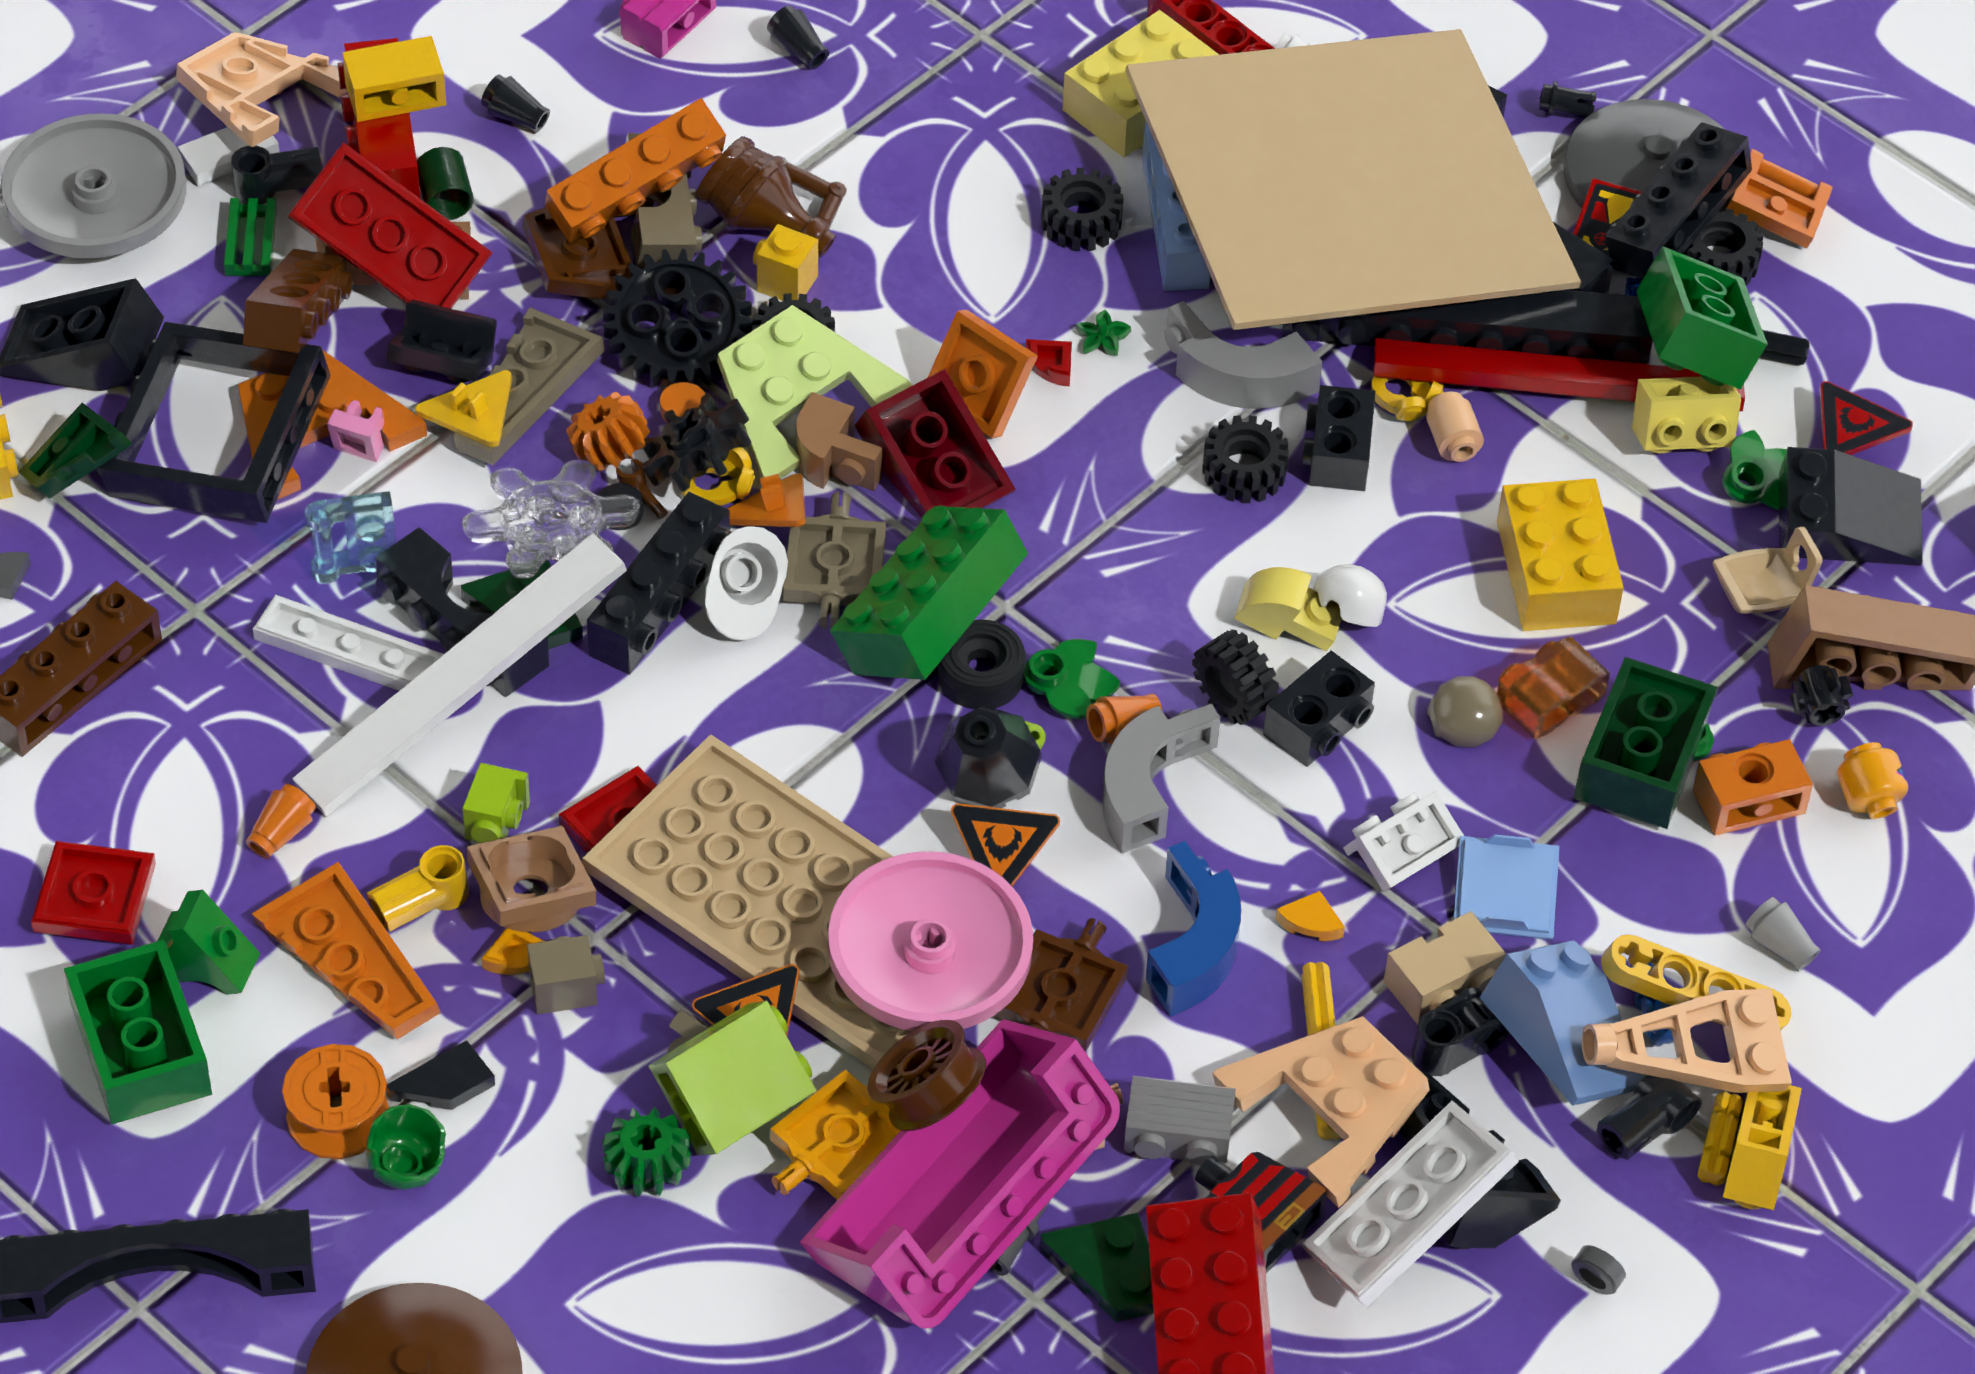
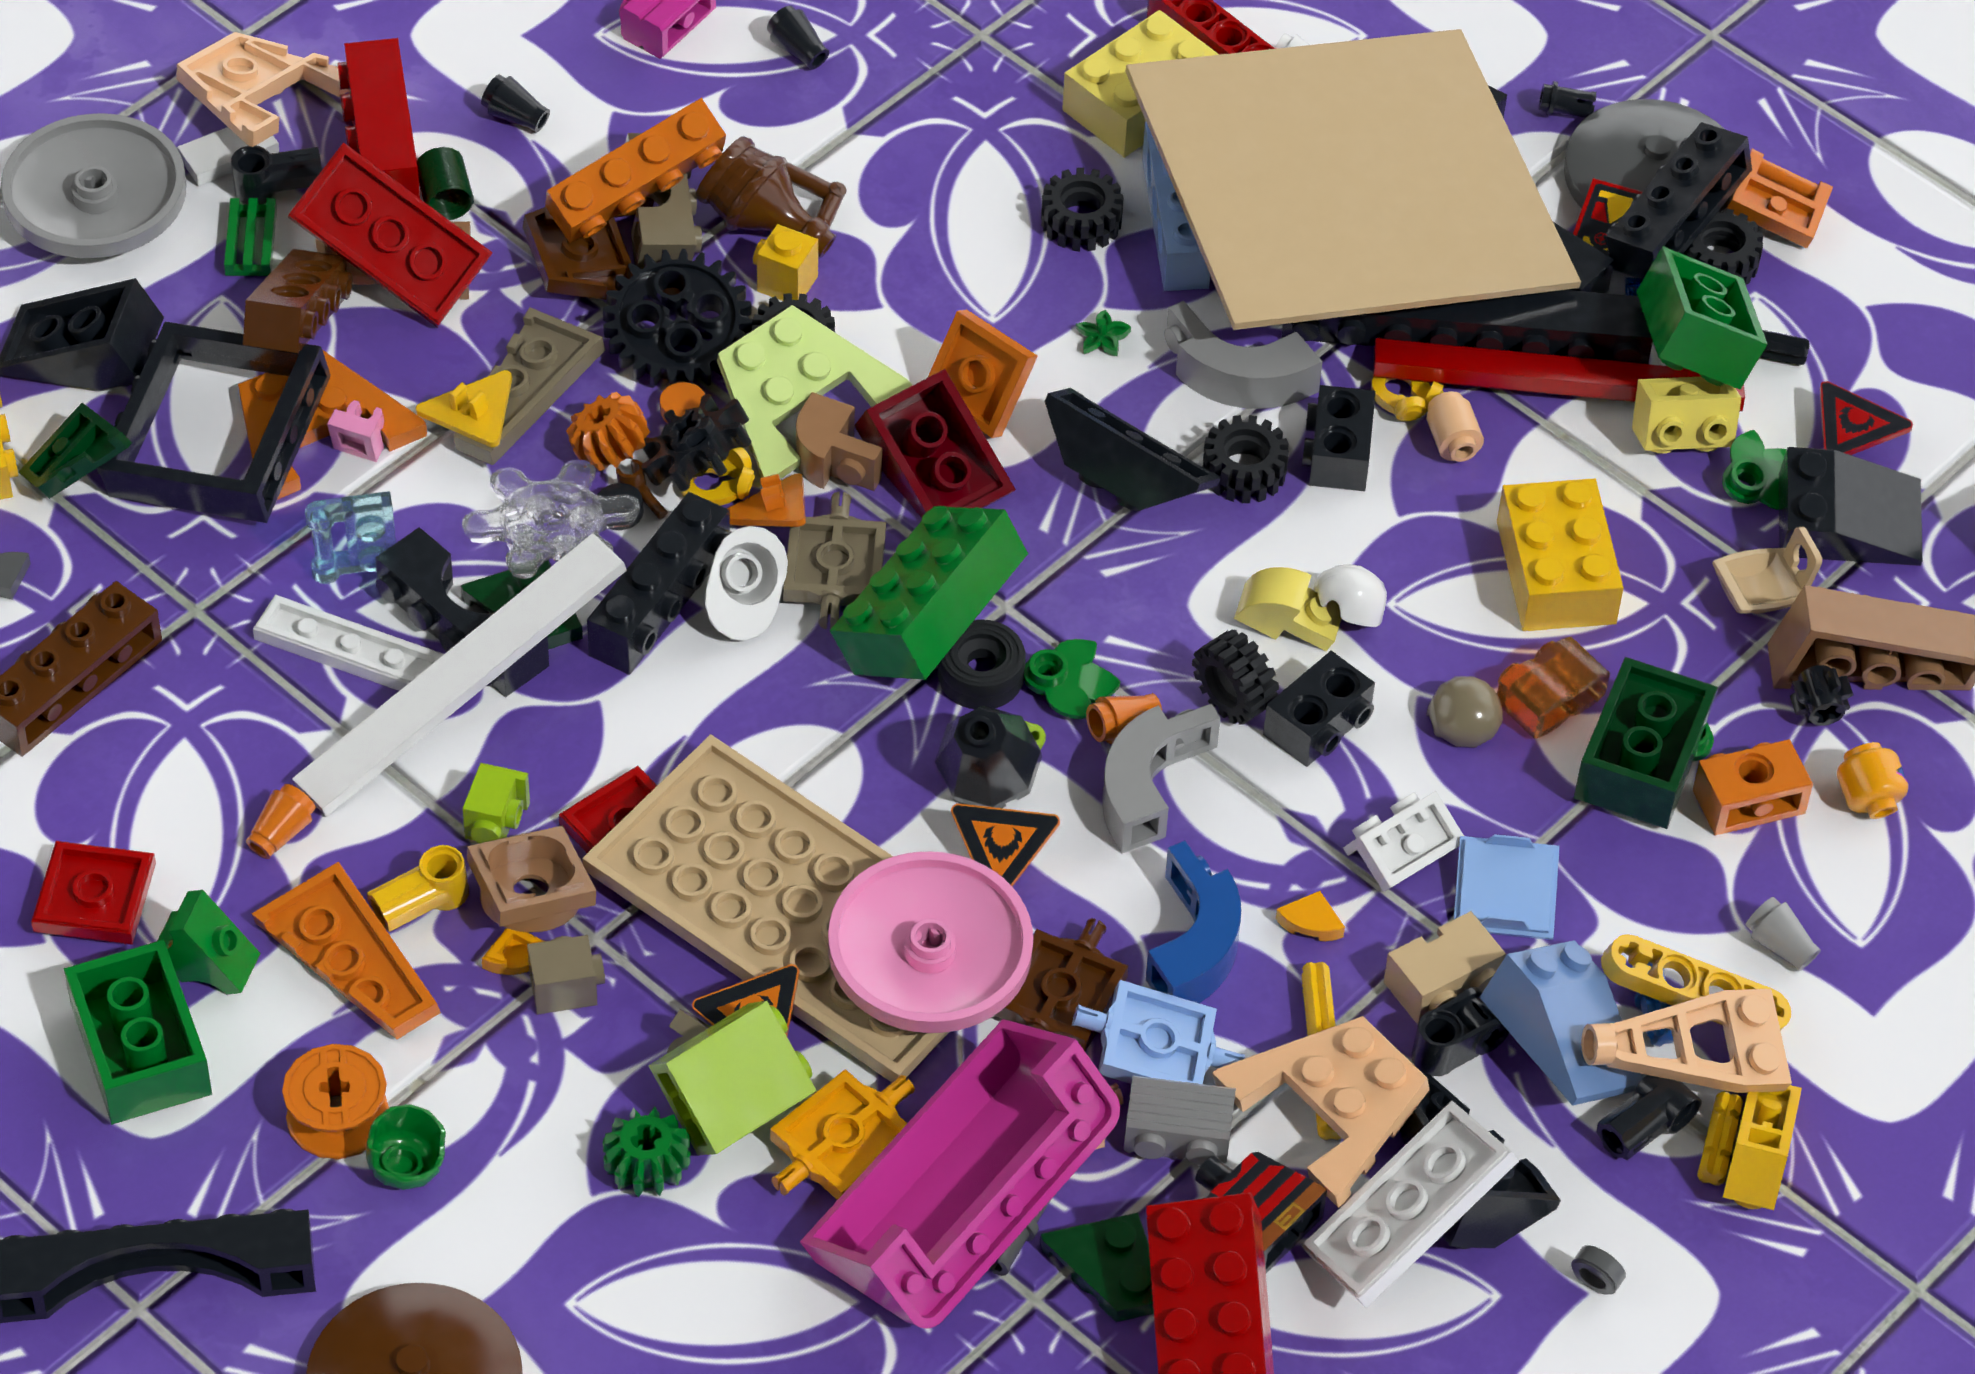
(394, 78): yellow brick -> none
(444, 341): black bracket -> none
(445, 1079): black tile -> none
(926, 1075): reddish brown wheel -> none
(1052, 360): red tile -> none
(1120, 456): none -> black wedge
(1155, 1036): none -> light blue plate

